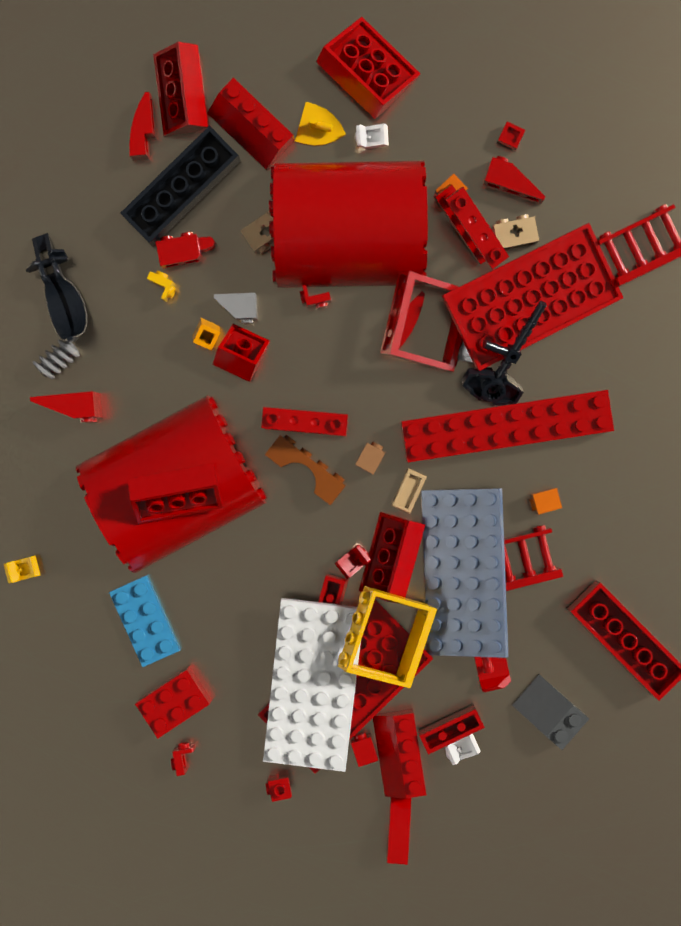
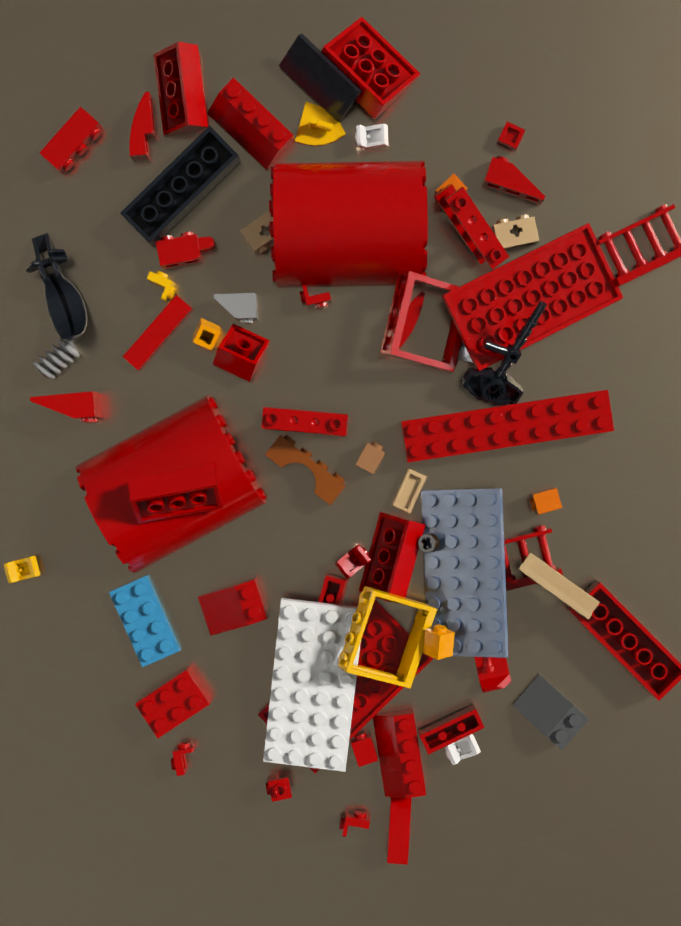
(71, 140): none -> red brick
(157, 332): none -> red tile
(233, 607): none -> red slope
(320, 77): none -> black tile
(356, 819): none -> red bracket
(434, 541): none -> dark brown bush
(438, 642): none -> light orange brick
(559, 586): none -> tan fence

